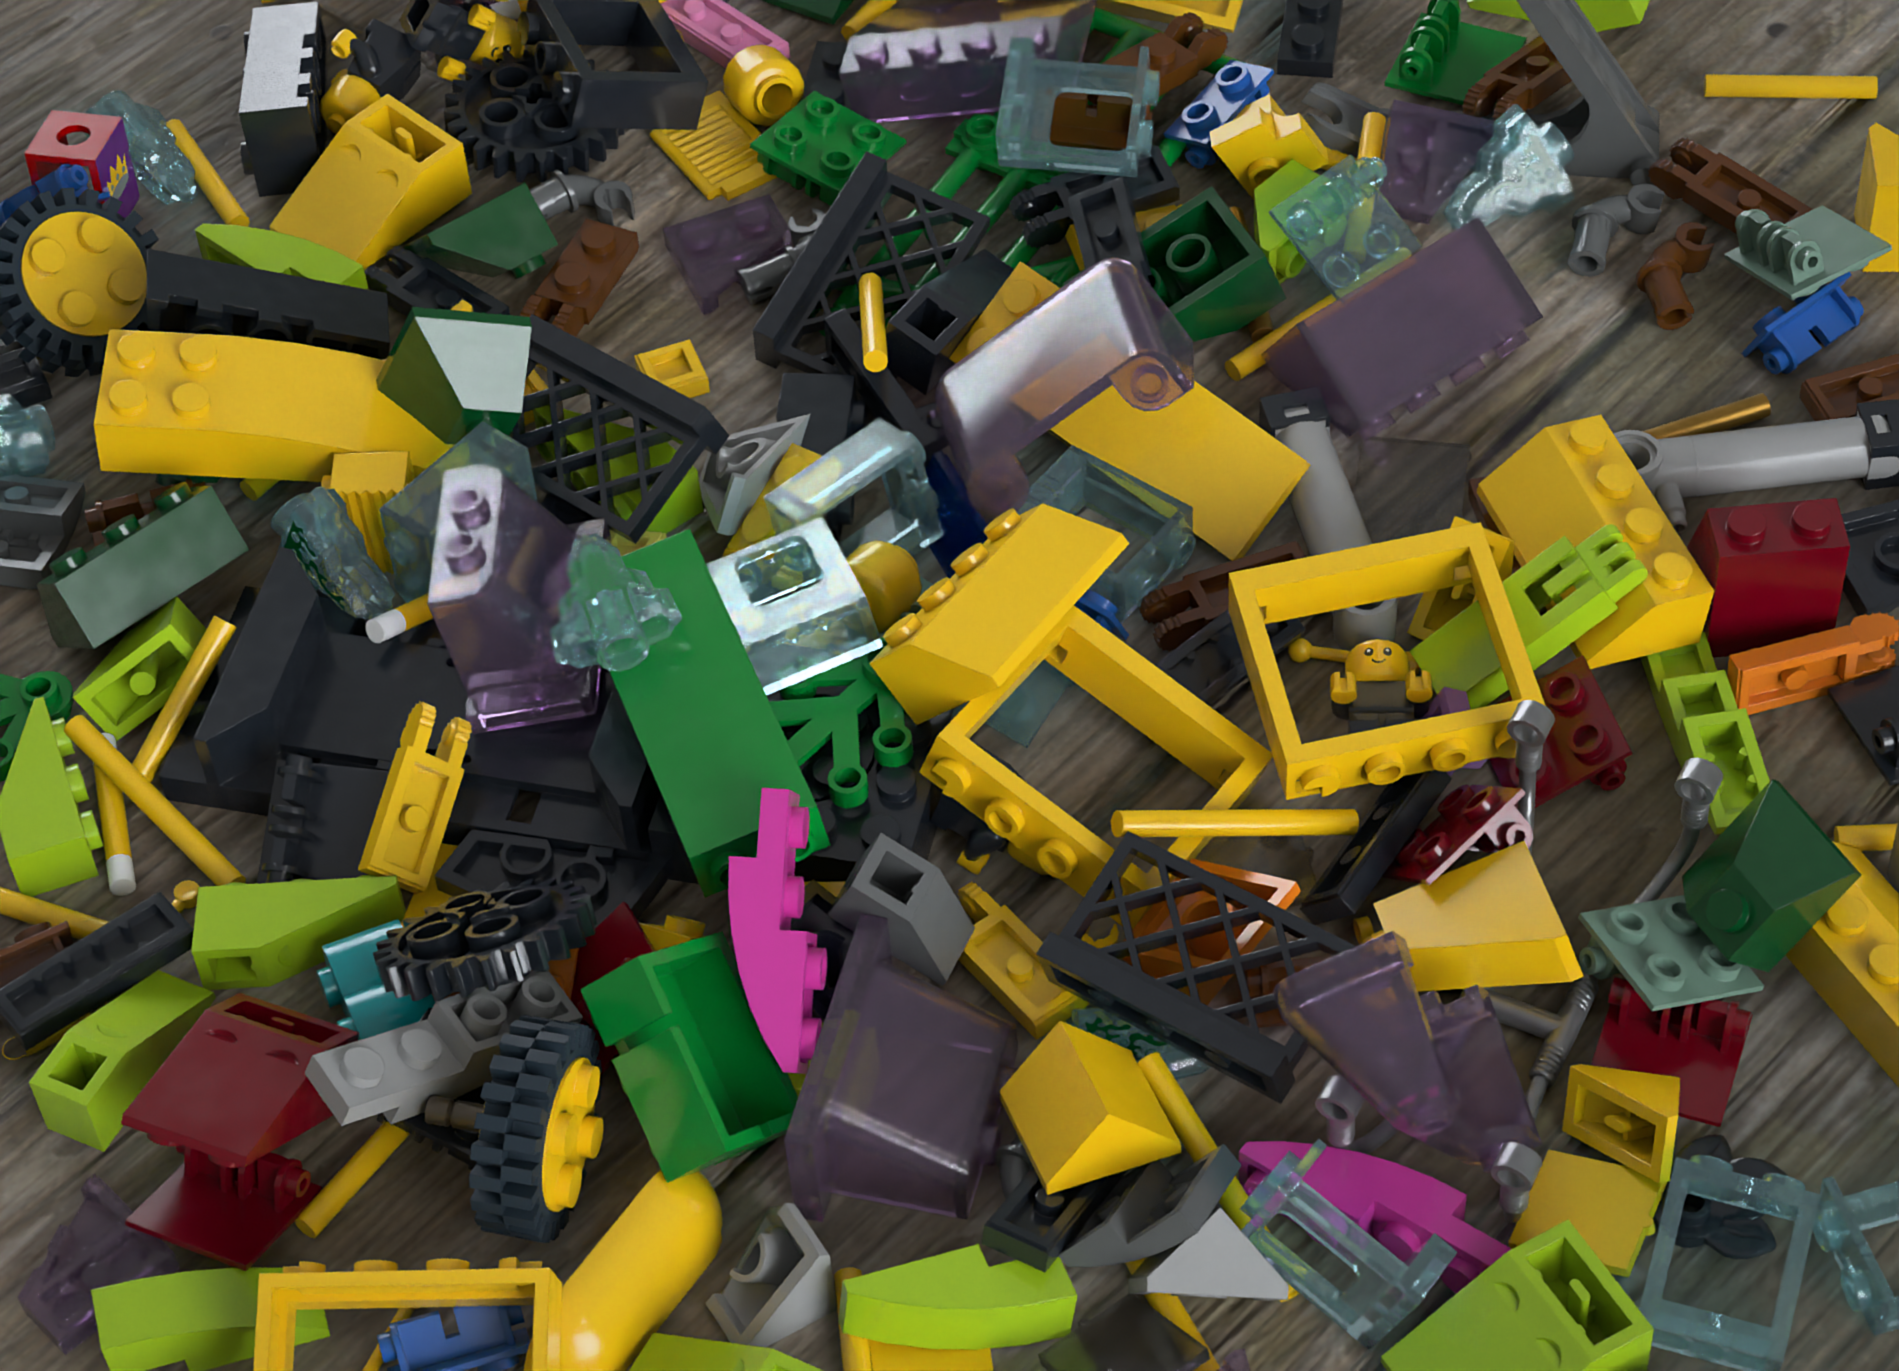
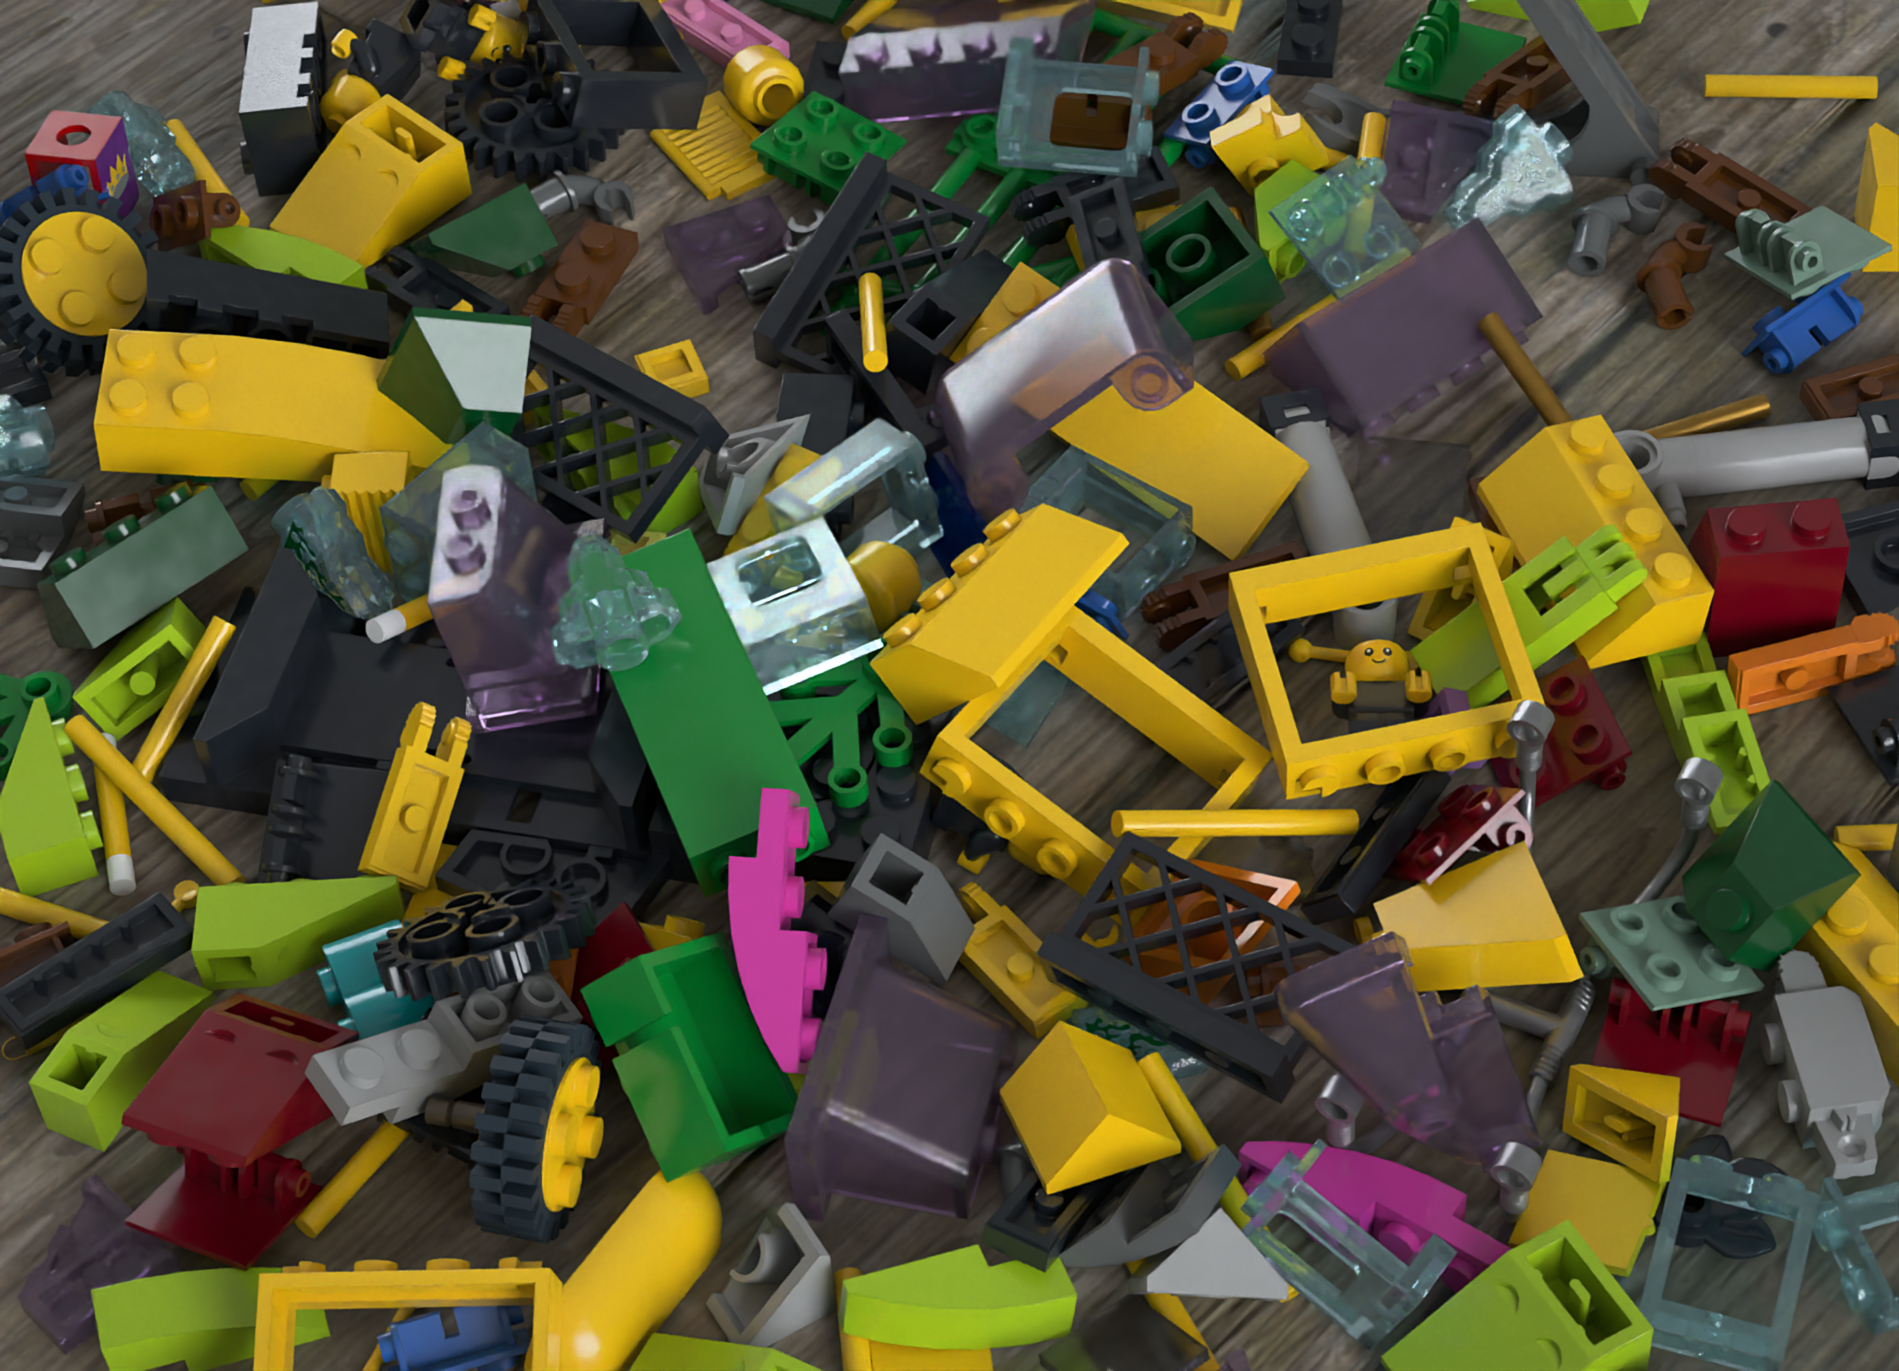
(189, 214): none -> reddish brown hinge
(1523, 370): none -> pearl gold bar
(1826, 1066): none -> light grey hinge

